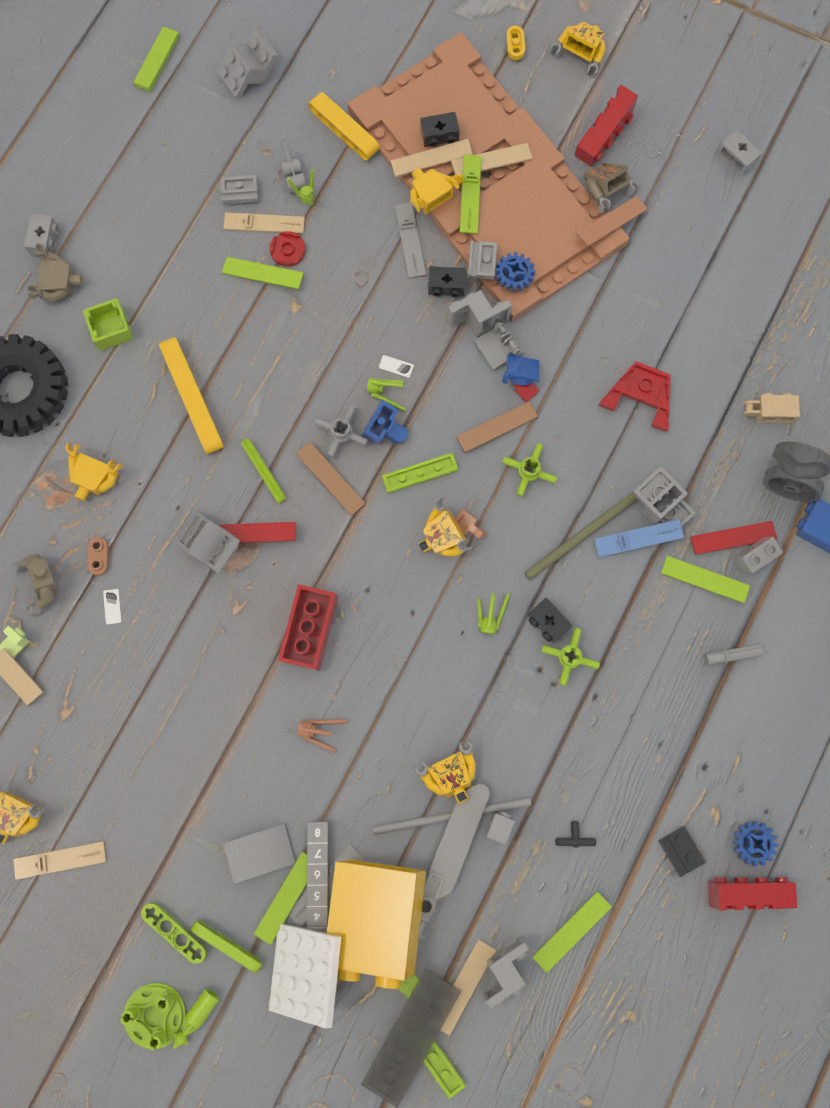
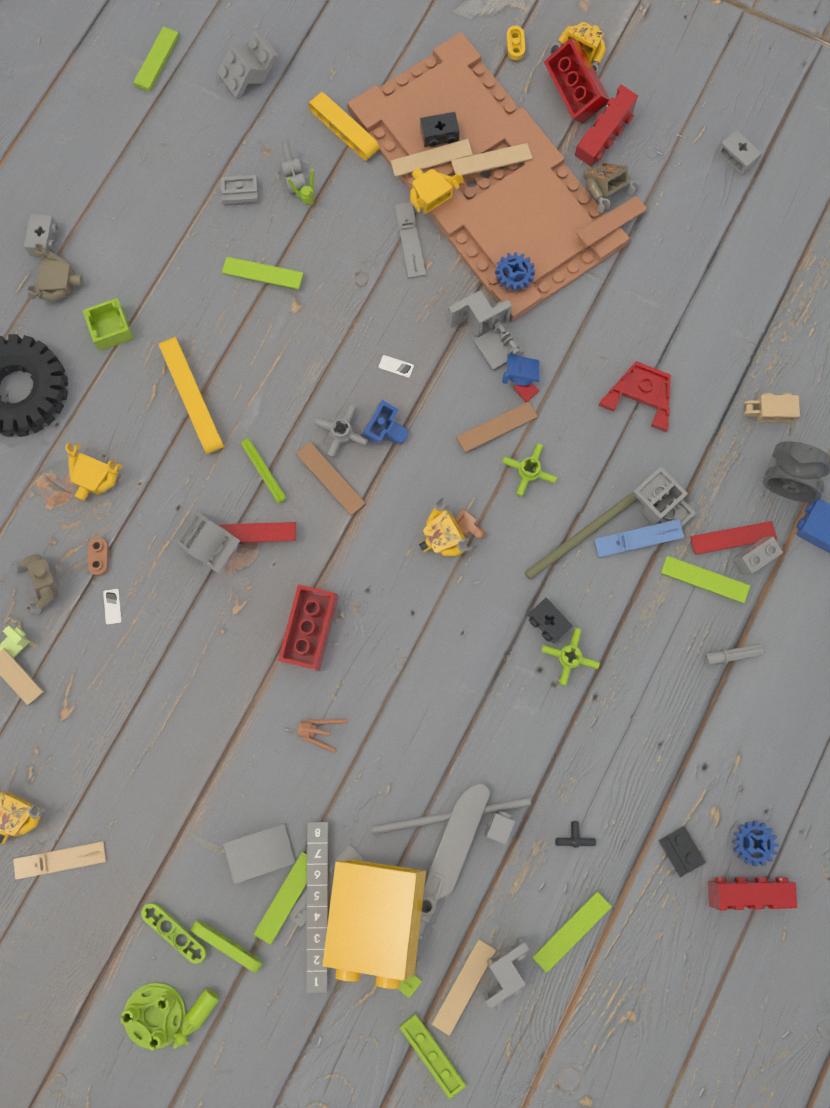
(263, 223): tan piece -> none
(287, 249): red tile -> none
(305, 975): white plate -> none
(377, 385): lime plant -> none
(411, 1037): clear smoke plate -> none
(420, 473): lime tile -> none
(451, 775): yellow torso -> none
(452, 275): black brick -> none
(470, 194): lime piece -> none
(482, 260): light grey plate -> none
(489, 625): lime plant -> none
(576, 81): none -> red brick

